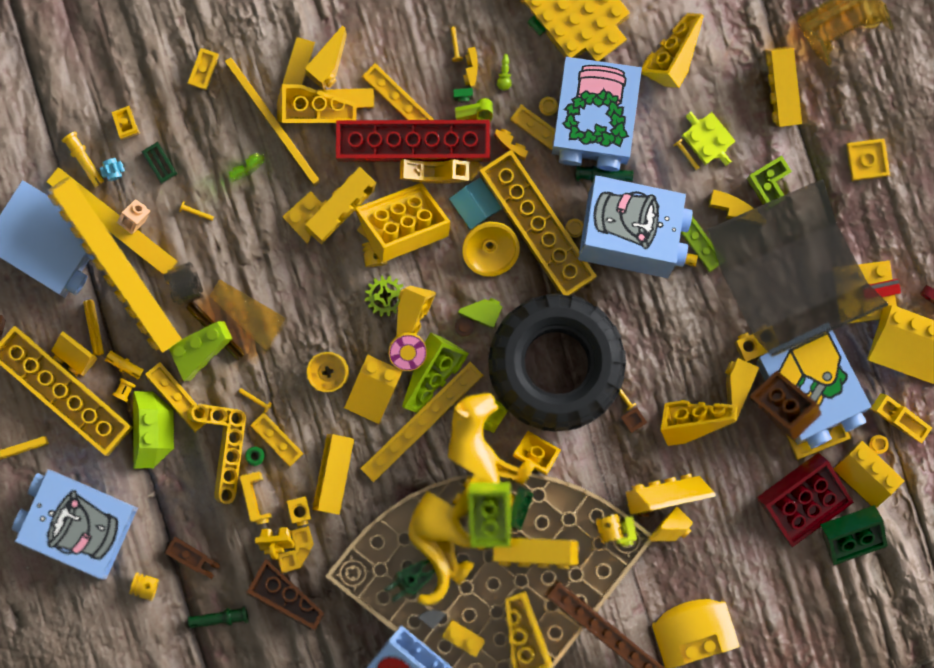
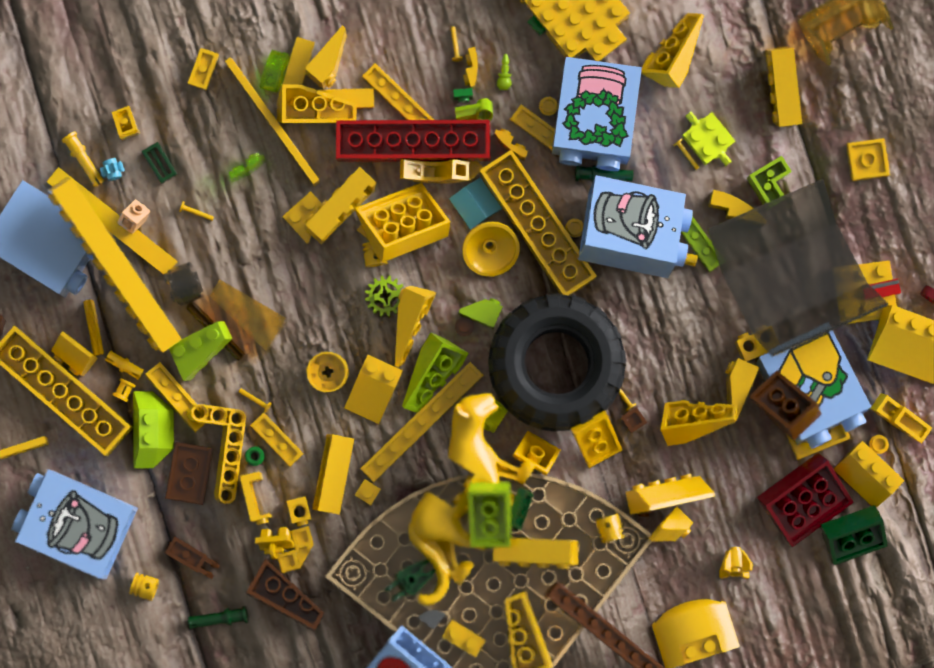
(189, 473): none -> reddish brown tile
(273, 71): none -> clear neon green slope
(367, 492): none -> yellow plate
(407, 351): tile -> none
(596, 439): none -> yellow tile
(629, 529): neon yellow bracket -> none
(735, 564): none -> yellow brick

